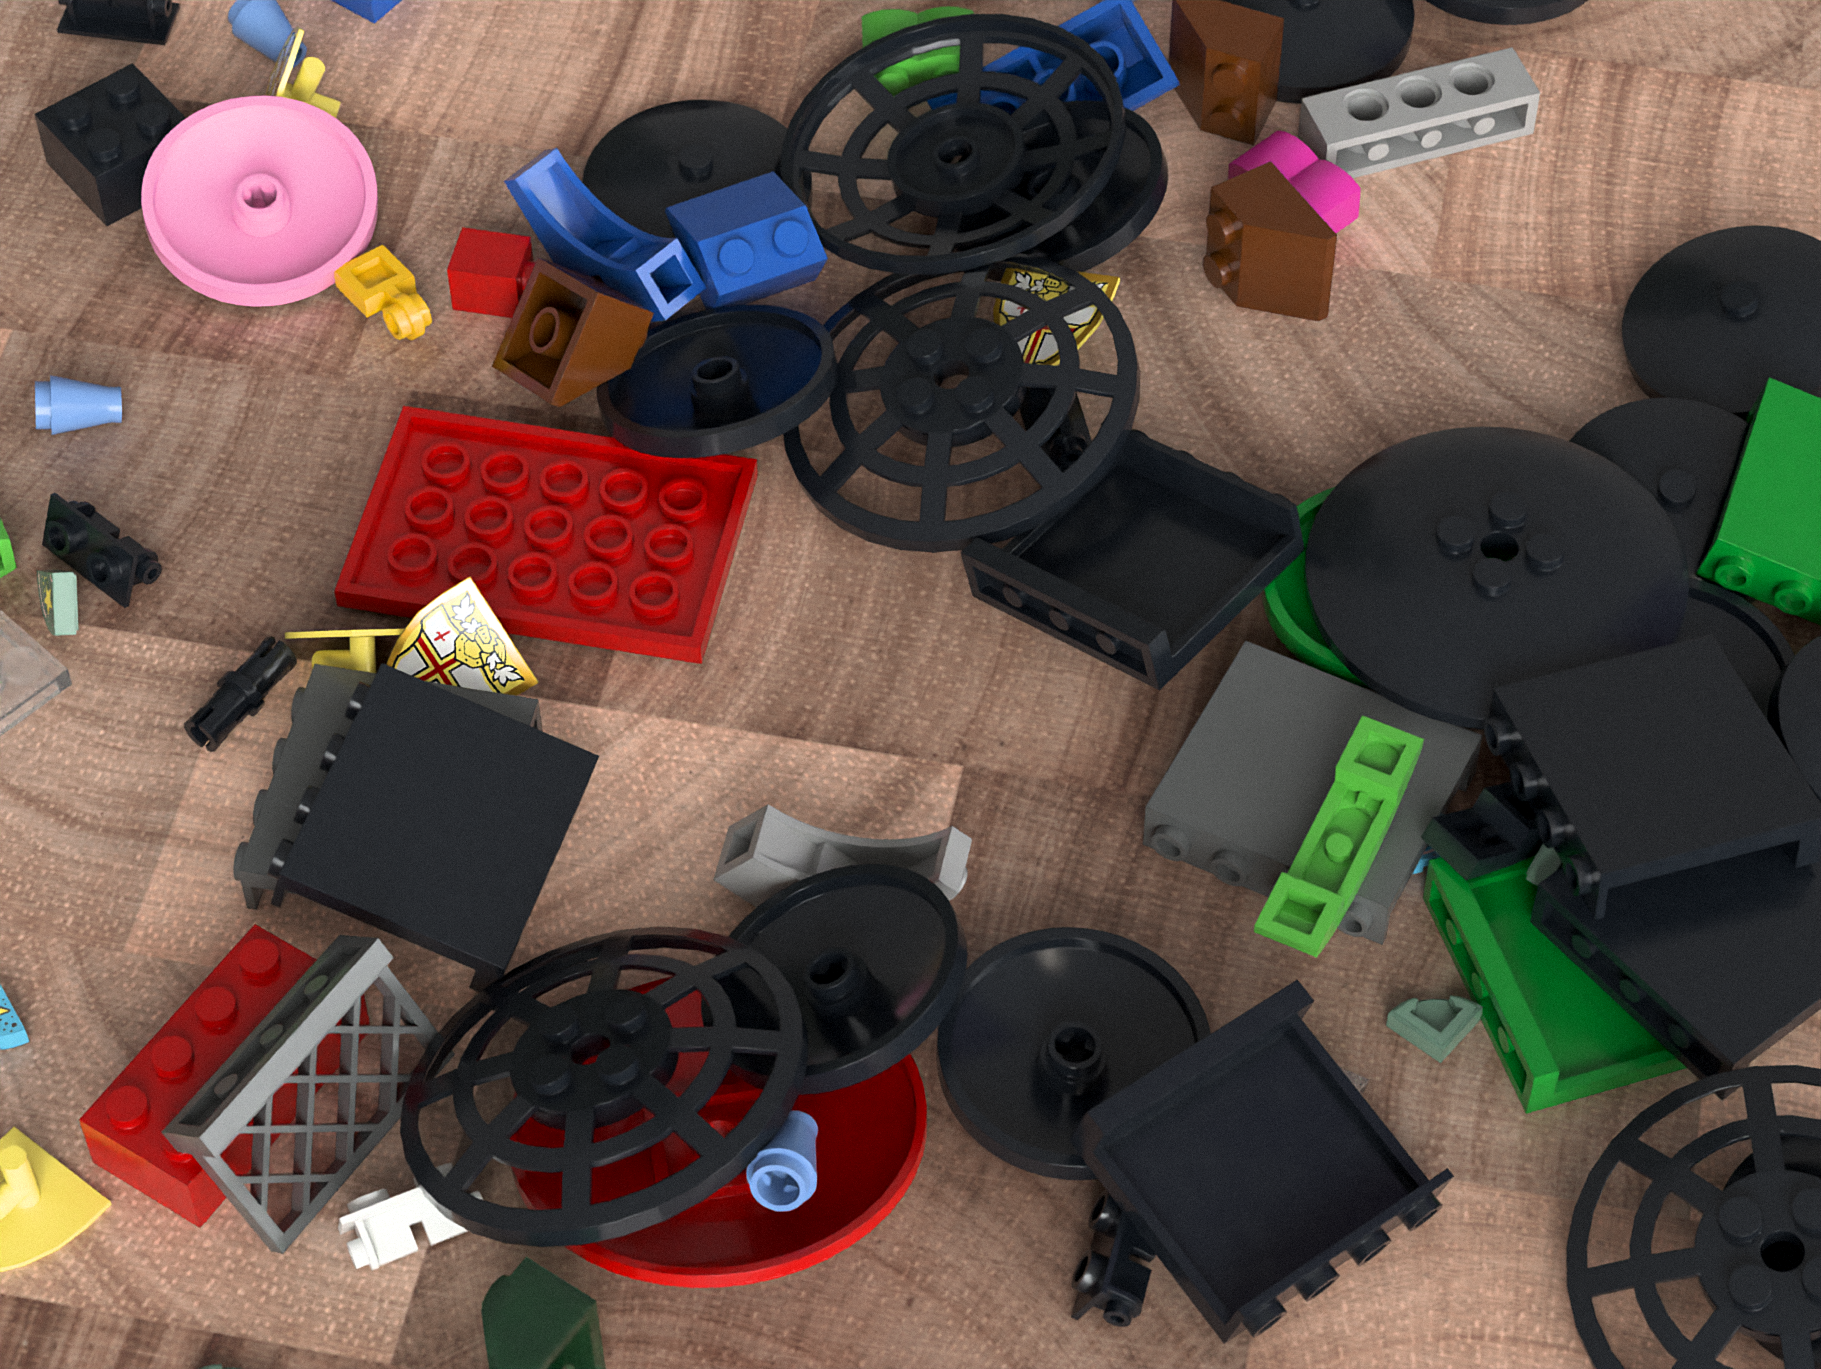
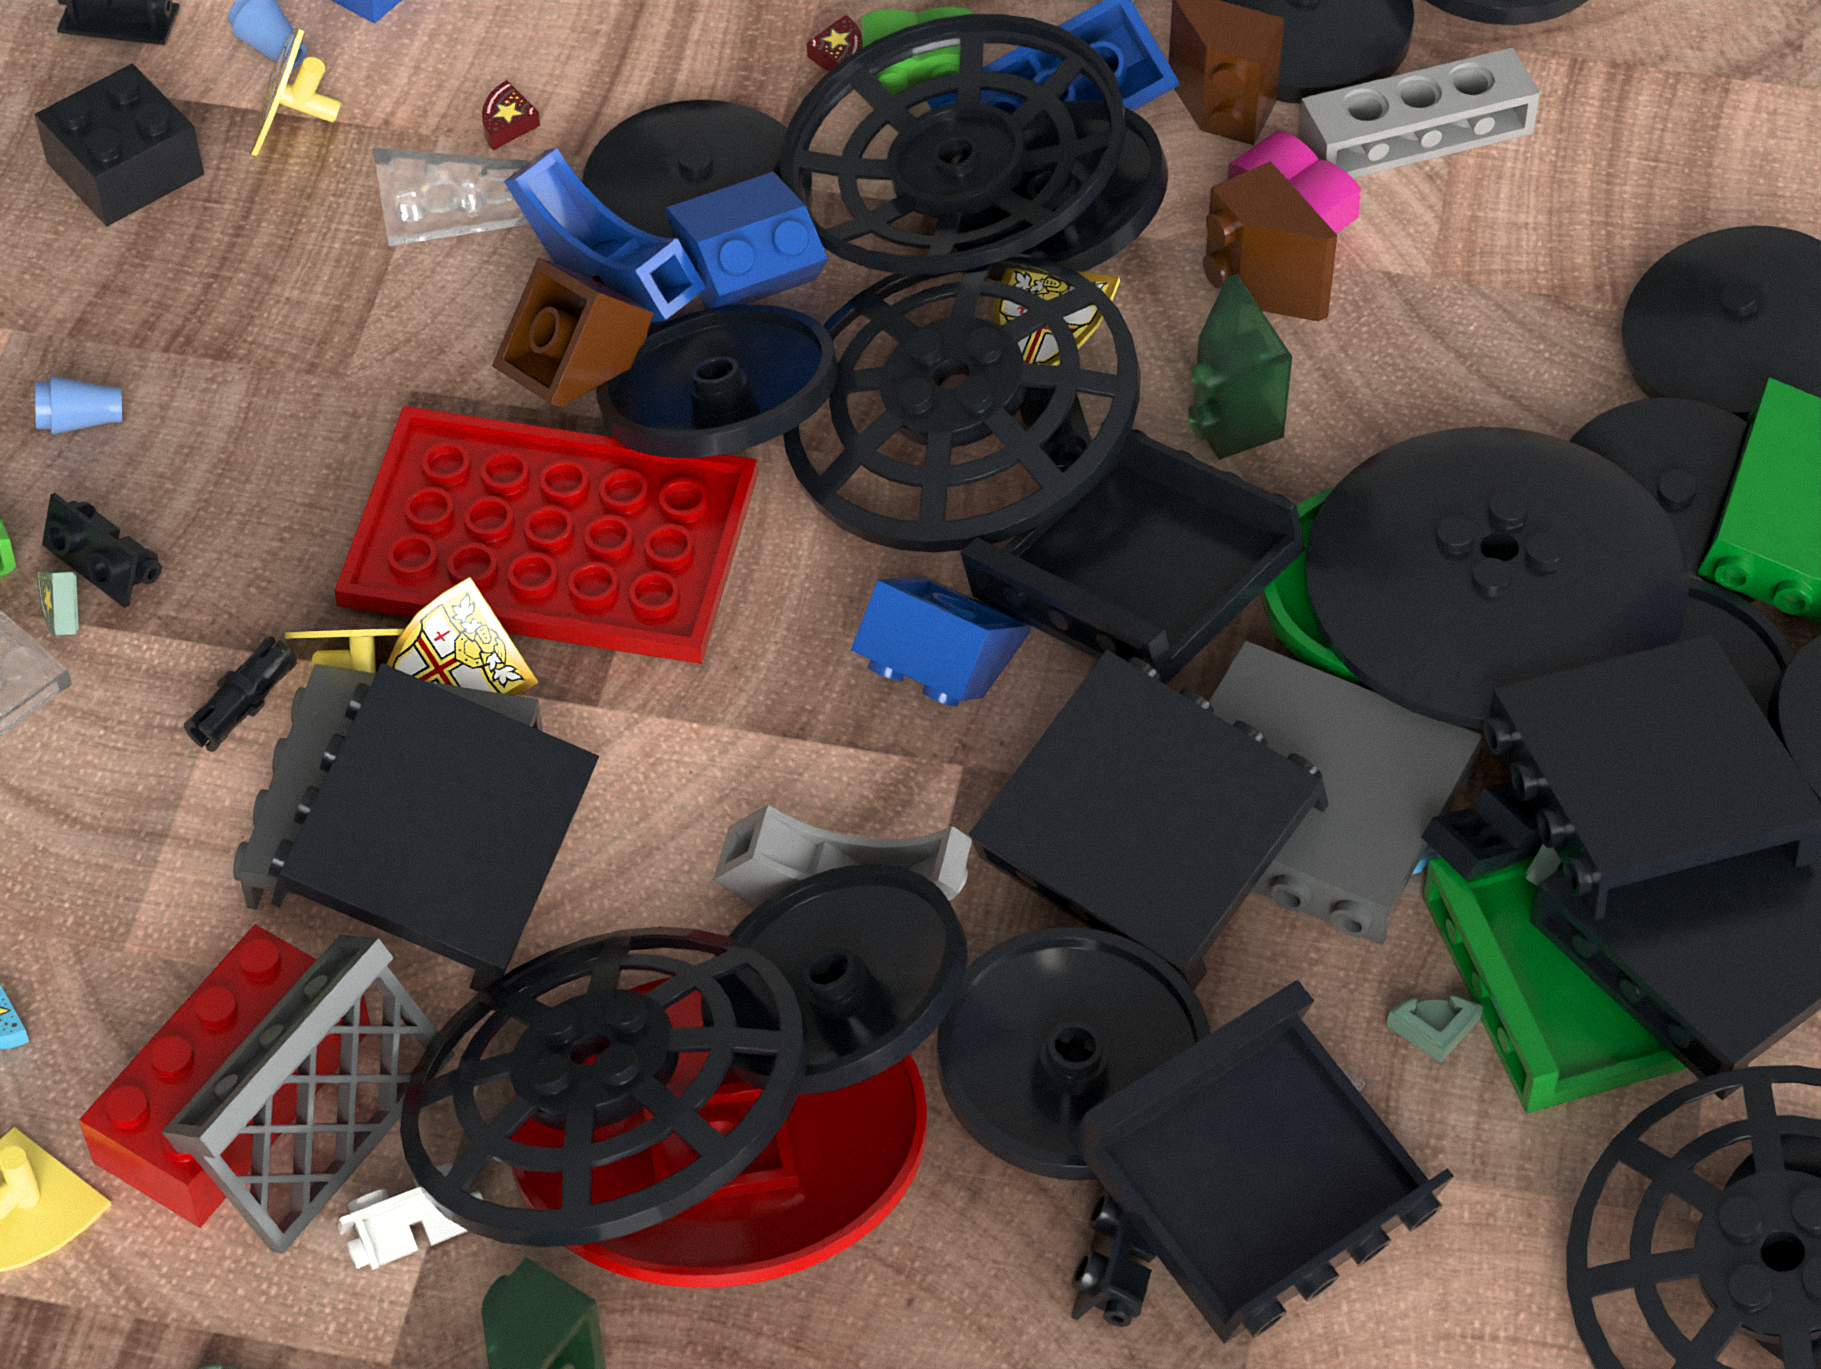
(259, 200): bright pink dish -> none
(382, 283): yellow plate -> none
(444, 194): none -> clear wing
(489, 271): red brick -> none
(507, 115): none -> dark red tile
(786, 1167): medium blue cone -> none
(835, 43): none -> dark red tile
(937, 638): none -> blue slope
(1147, 813): none -> black panel
(1239, 375): none -> clear green slope
(1342, 839): bright green slope -> none

